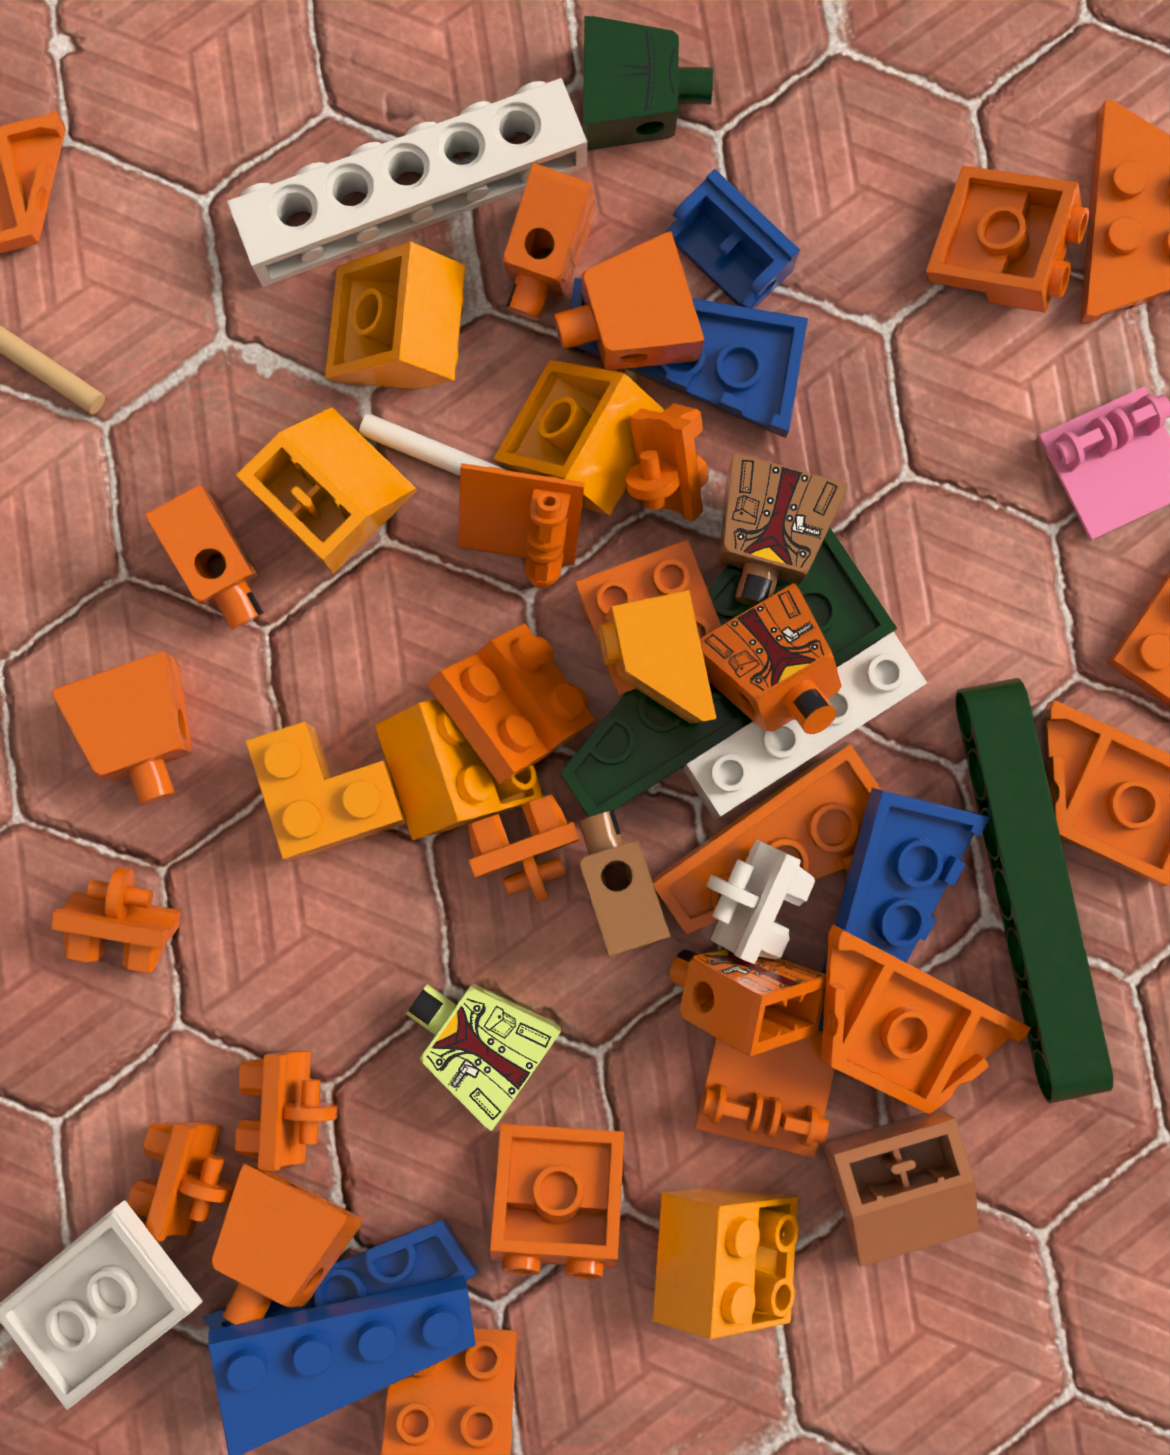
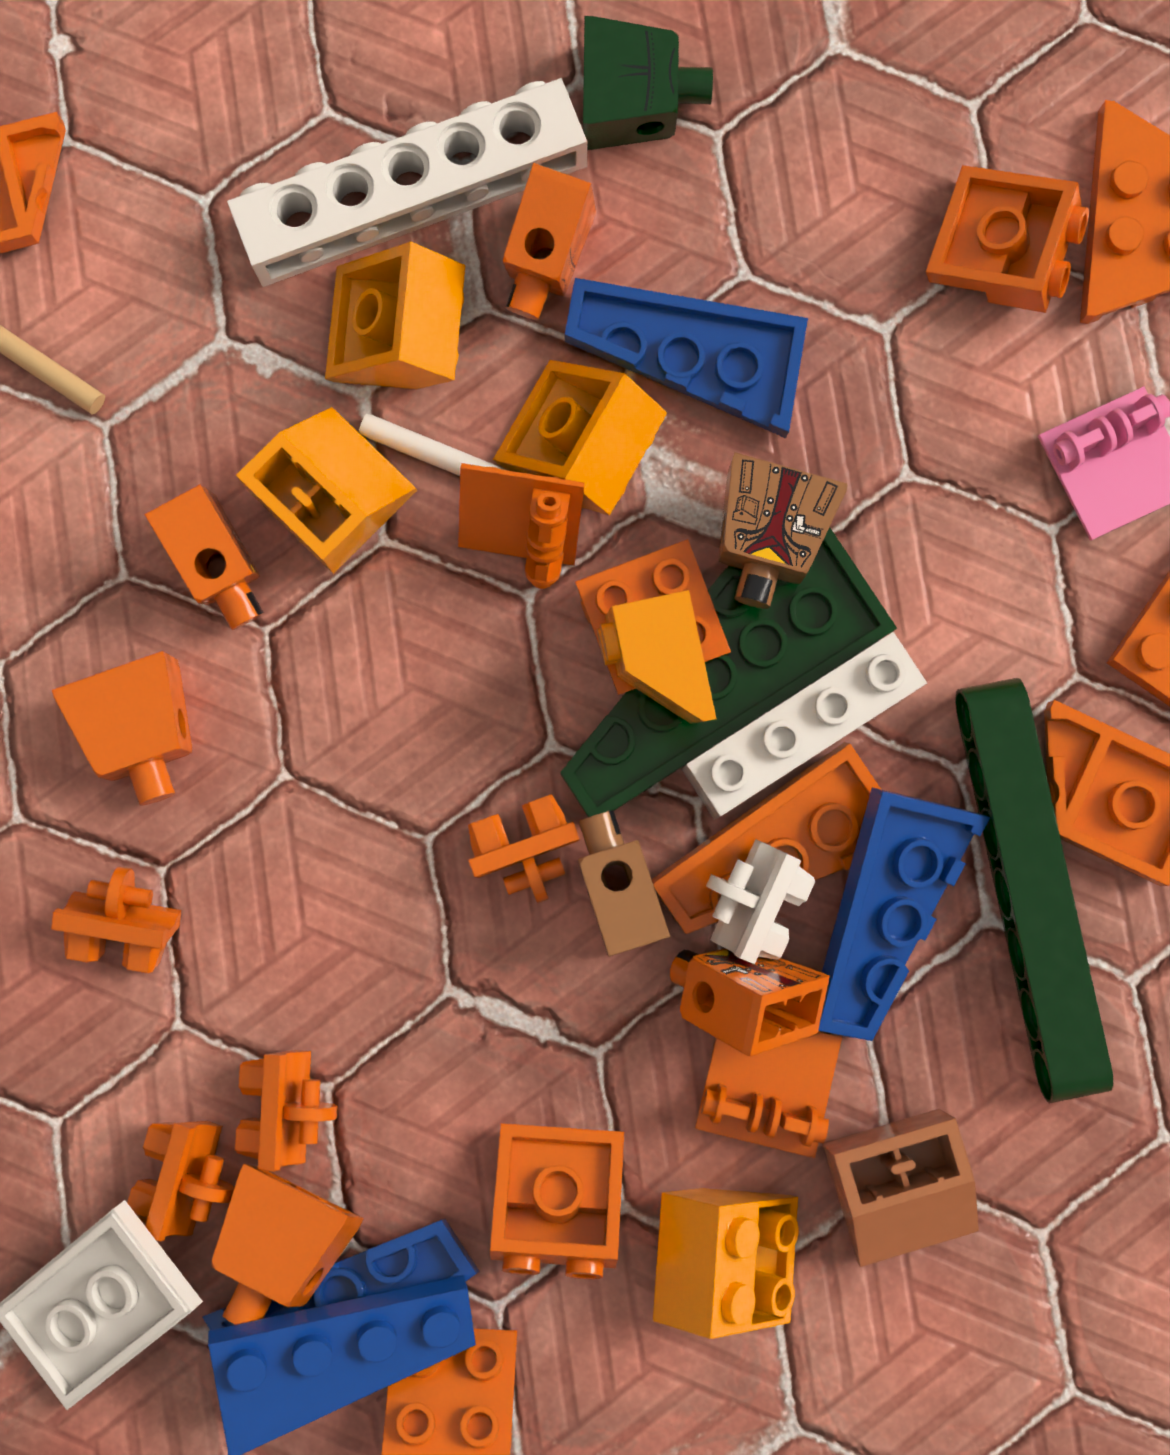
(310, 806): light orange brick -> none
(442, 776): light orange slope -> none
(482, 1047): yellowish green torso -> none
(512, 702): orange plate -> none
(636, 309): orange torso -> none
(667, 462): orange hips -> none
(732, 242): blue hinge -> none
(775, 664): orange torso -> none
(904, 1026): orange wing -> none

